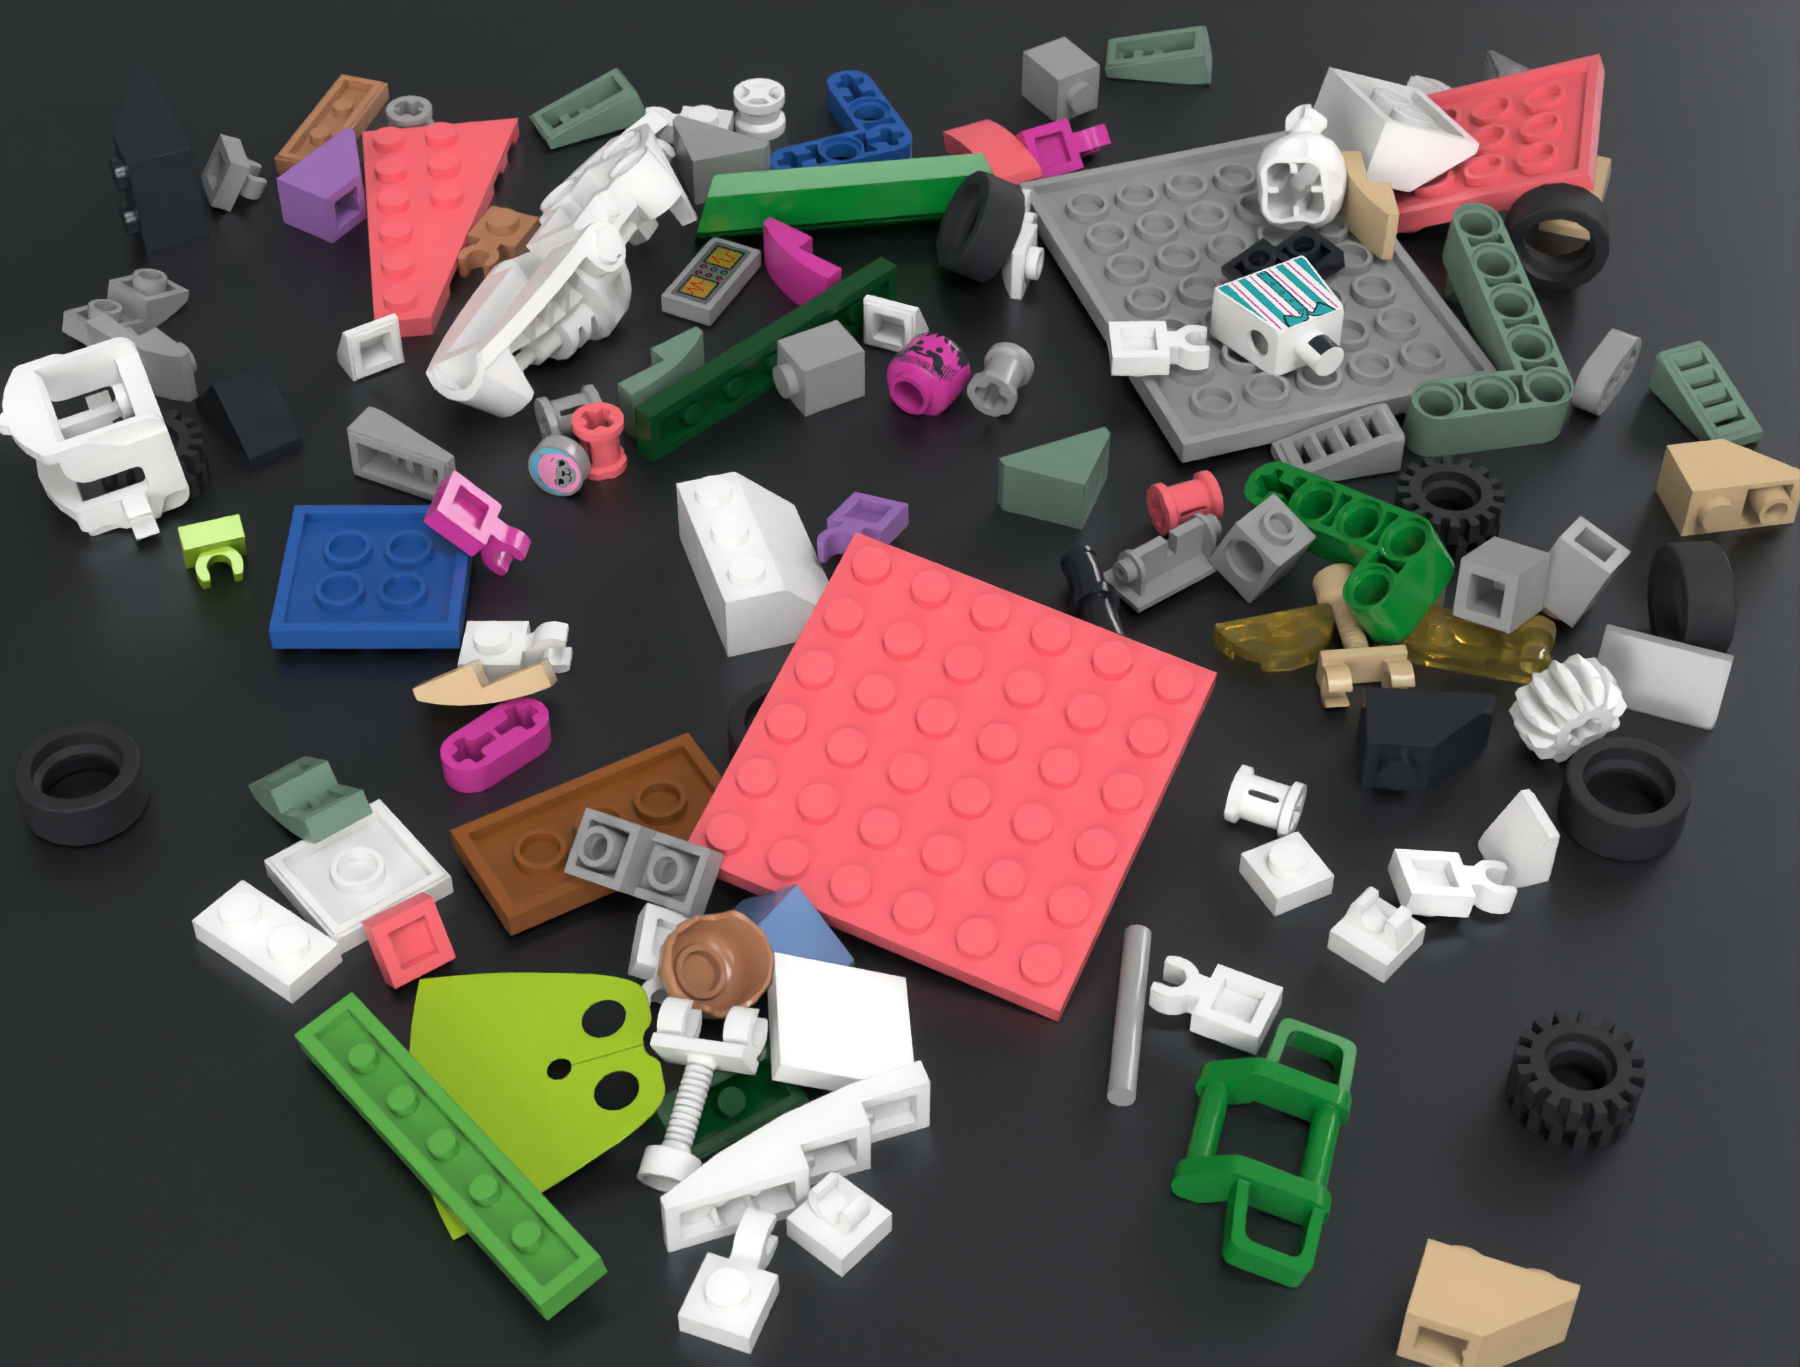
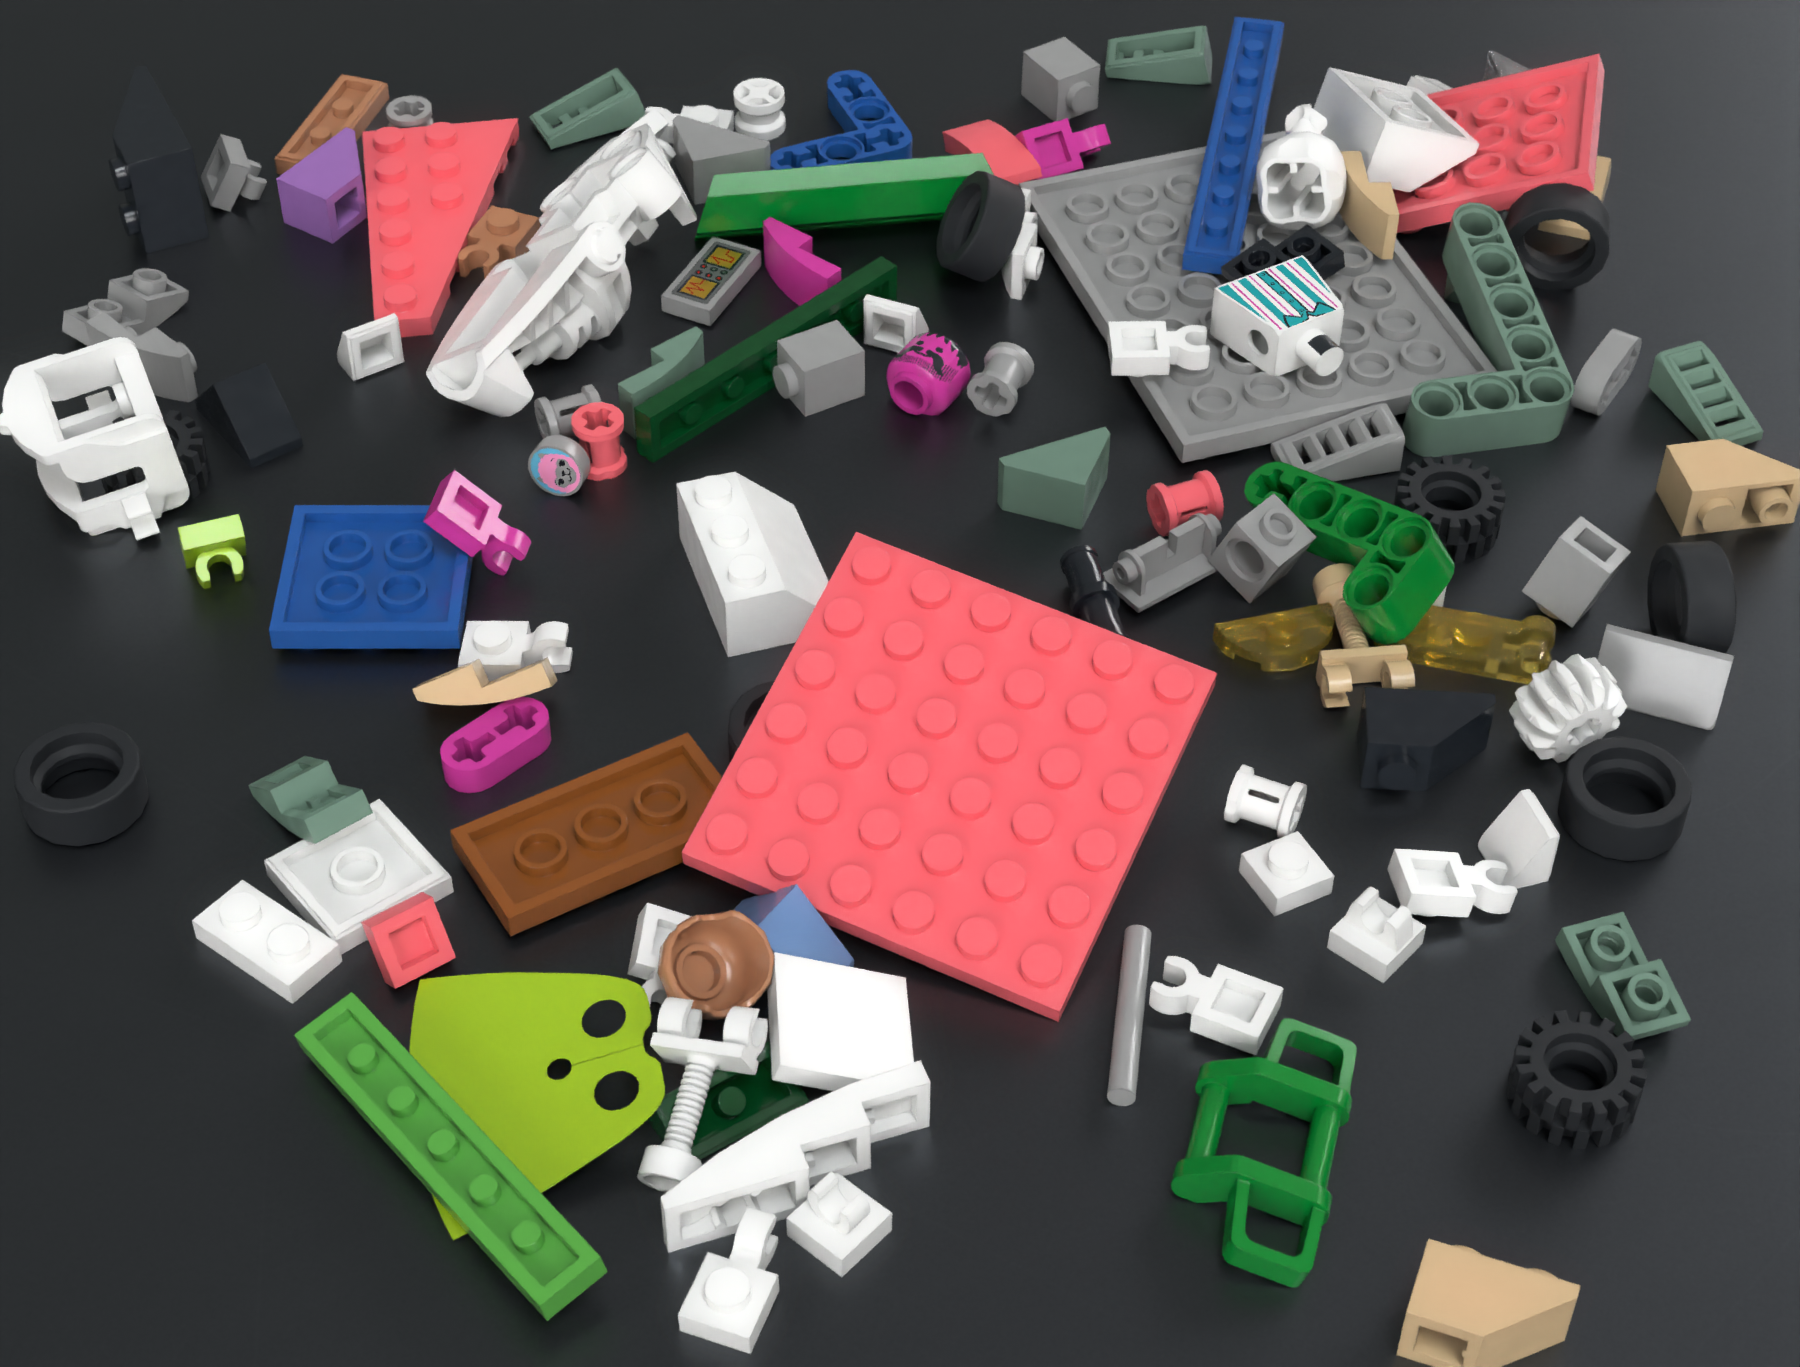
(391, 454): light grey slope -> none
(643, 863): light grey slope -> none
(864, 514): medium lavender plate -> none
(1233, 146): none -> blue tile
(1501, 584): light grey brick -> none
(1620, 979): none -> sand green slope

